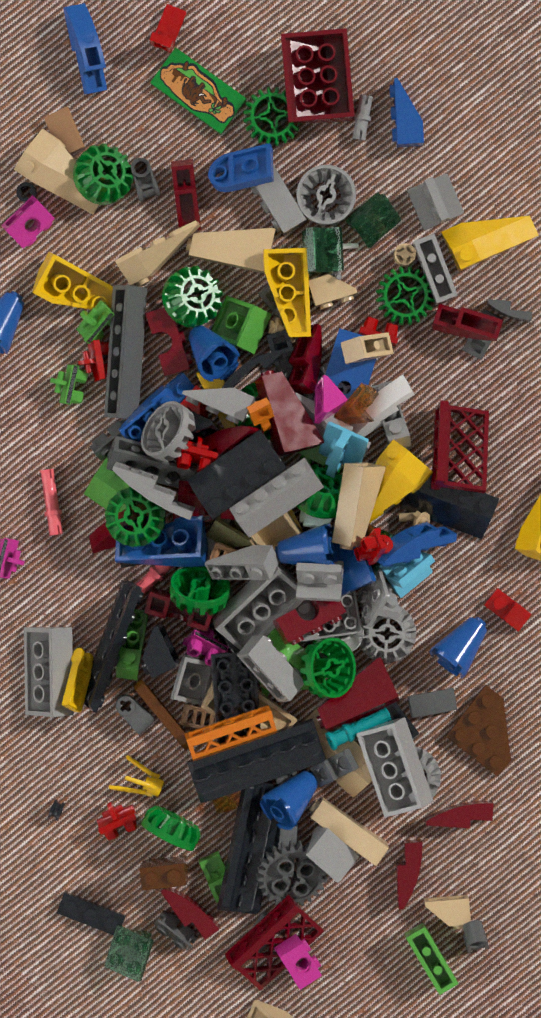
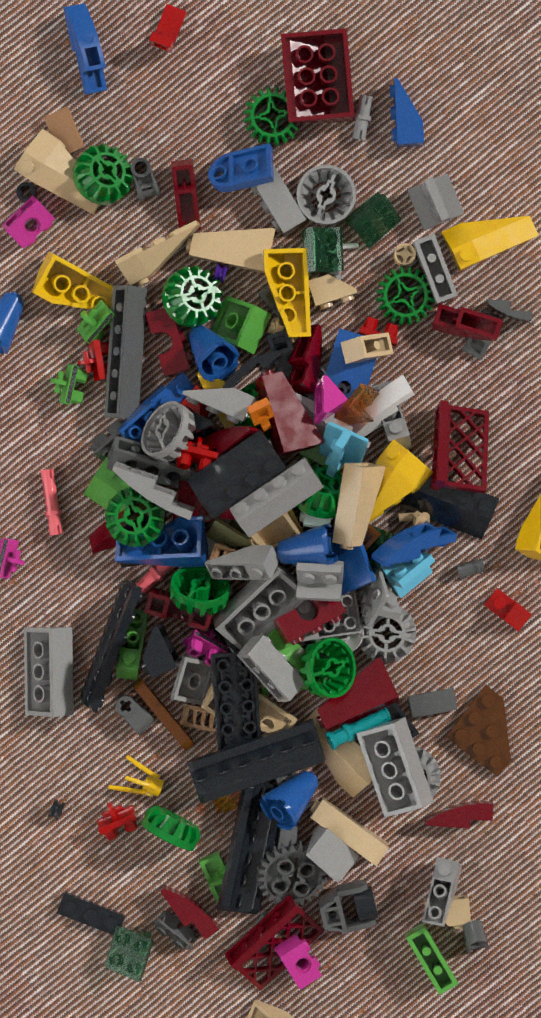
(78, 680): yellow hinge -> none
(164, 873): reddish brown brick -> none
(198, 91): tile -> none
(220, 272): none -> dark purple bush
(228, 727): orange fence -> none
(333, 912): none -> dark grey piece
(334, 767): dark grey slope -> none
(373, 547): red hips -> none
(408, 871): dark red slope -> none
(441, 891): none -> light grey slope
(460, 646): blue cone -> none
(471, 568): none -> dark grey pin

